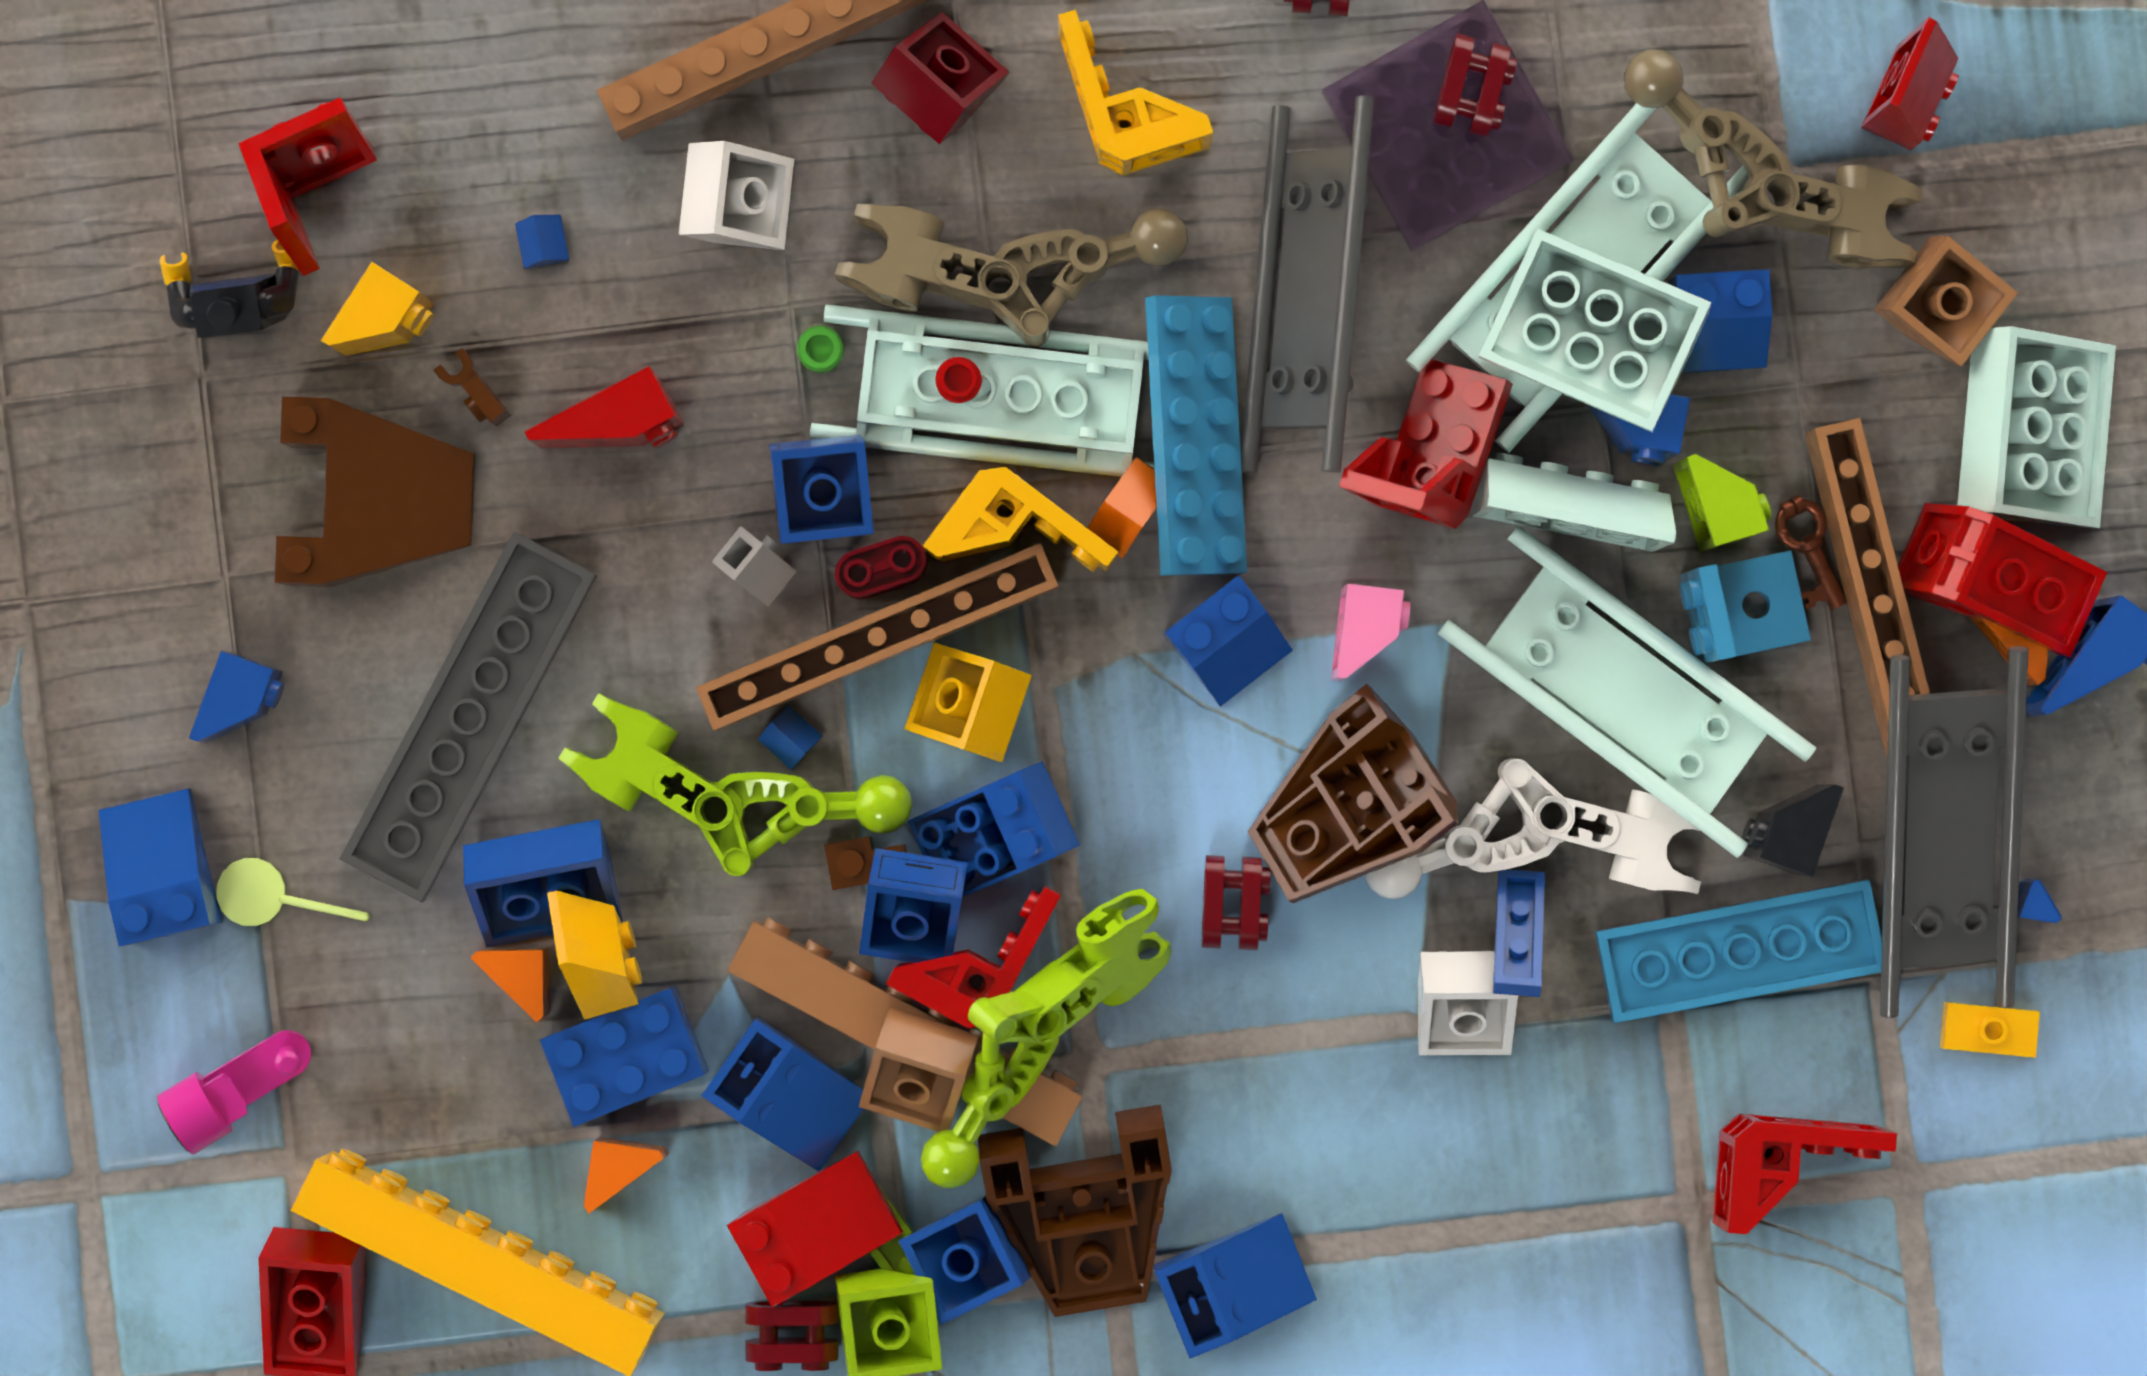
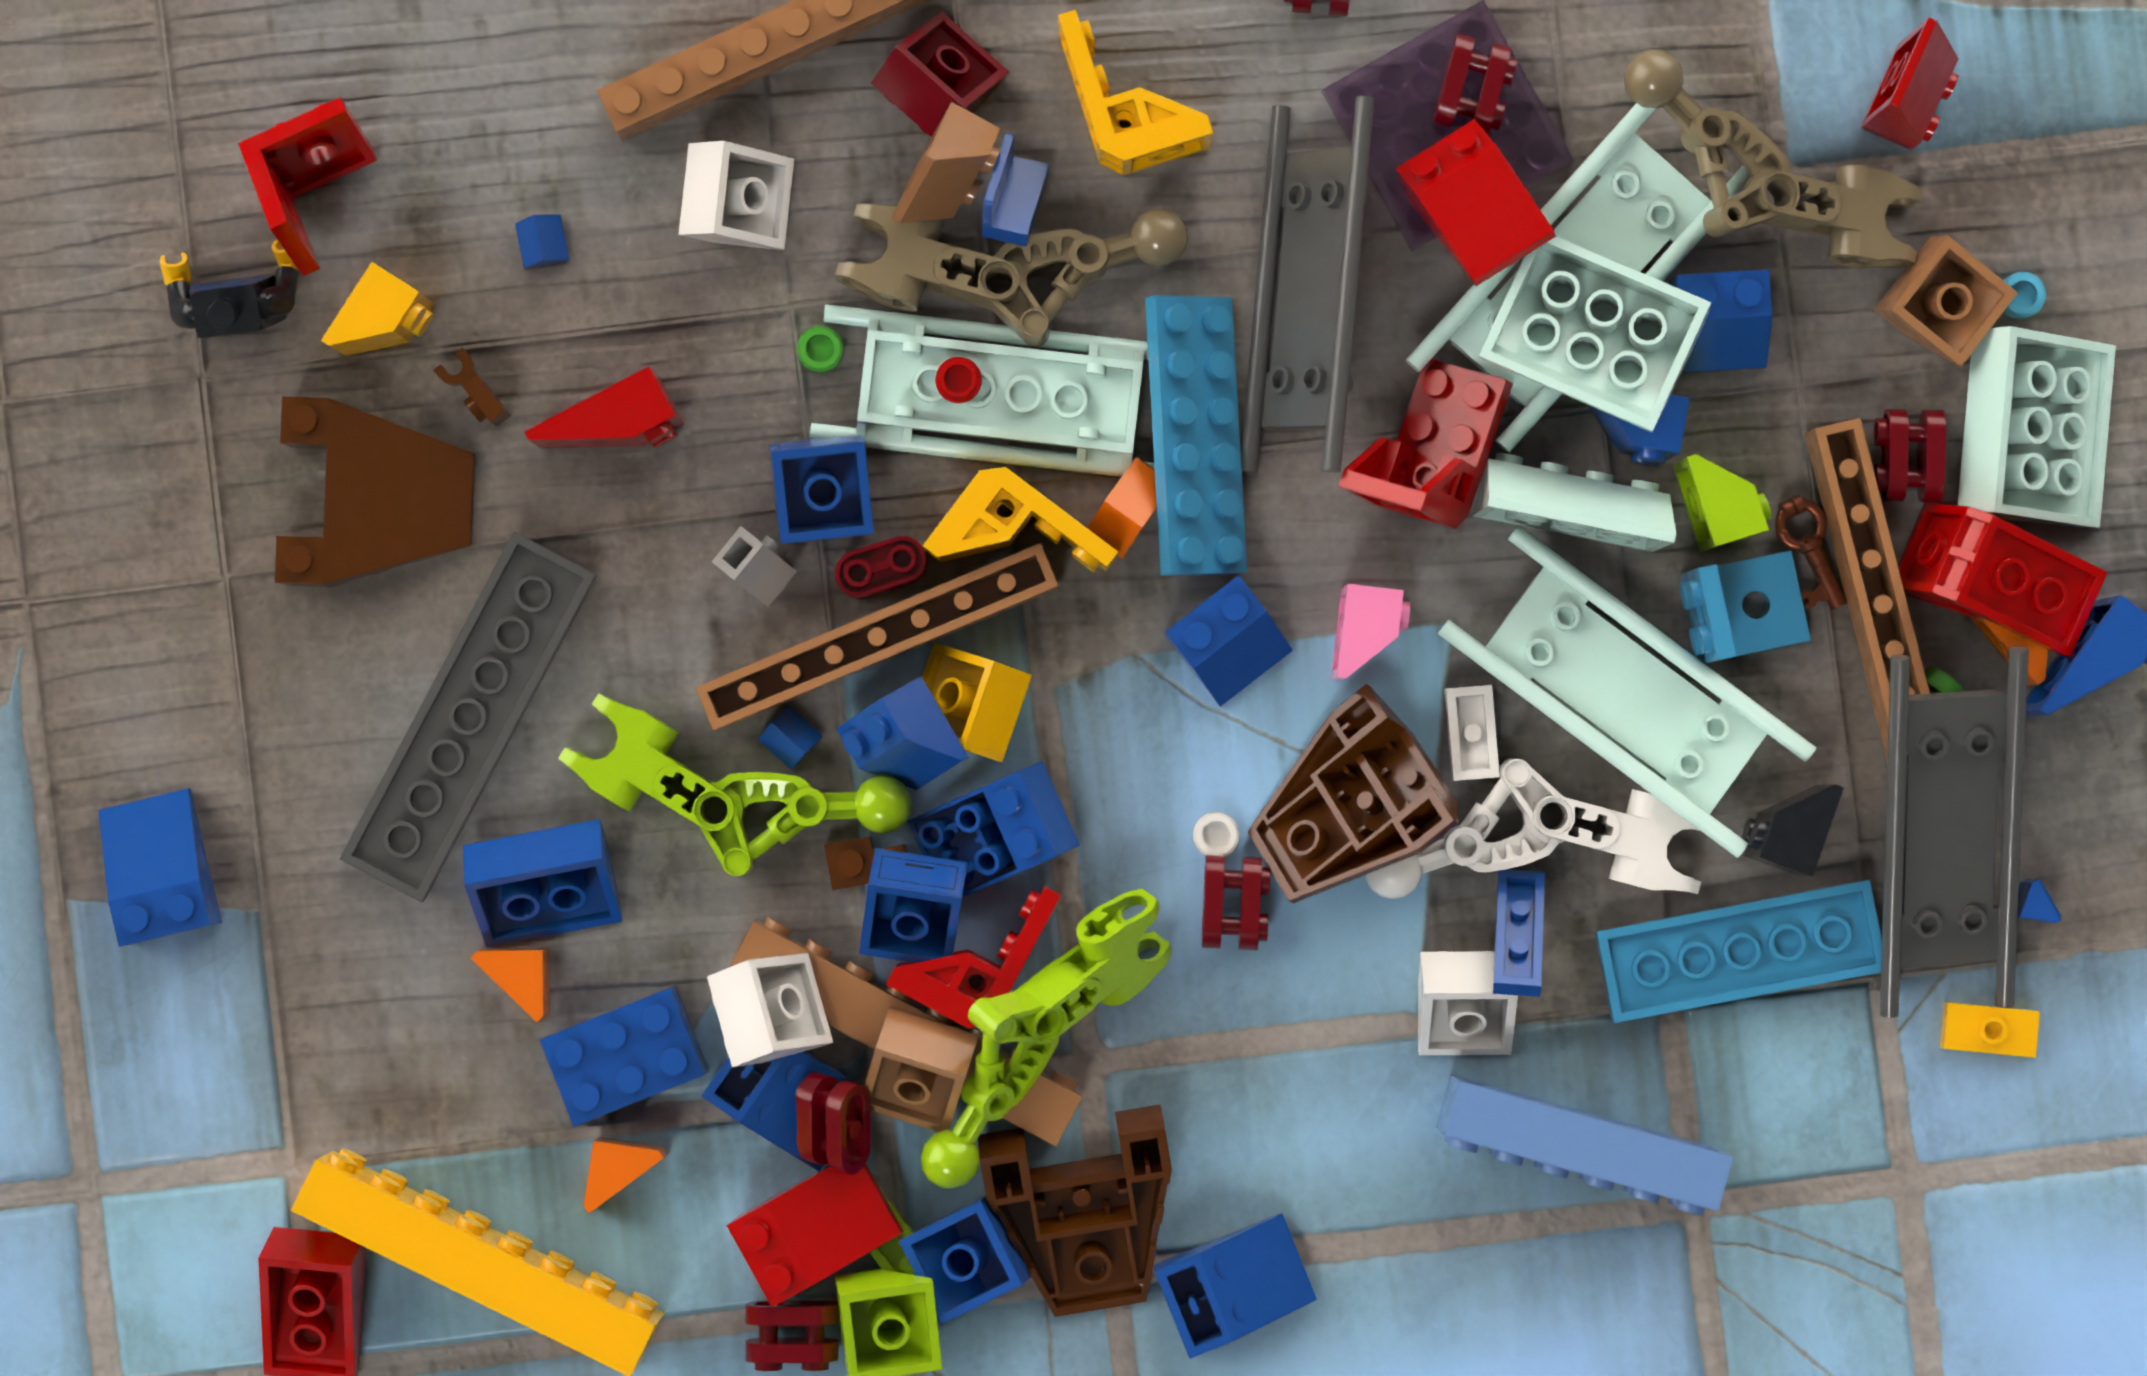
(204, 1107): dark pink piece -> none
(236, 696): blue slope -> none
(254, 893): yellowish green piece -> none
(594, 953): yellow slope -> none
(769, 1009): none -> white slope
(833, 1122): none -> dark red brick
(903, 737): none -> blue slope
(949, 167): none -> medium nougat slope
(1013, 196): none -> panel
(1216, 834): none -> white tile
(1472, 732): none -> white plate
(1474, 202): none -> red slope
(1583, 1142): none -> medium blue brick
(1752, 1185): red bracket -> none
(1893, 435): none -> dark red brick
(1940, 681): none -> bright green tile
(2030, 295): none -> medium azure tile

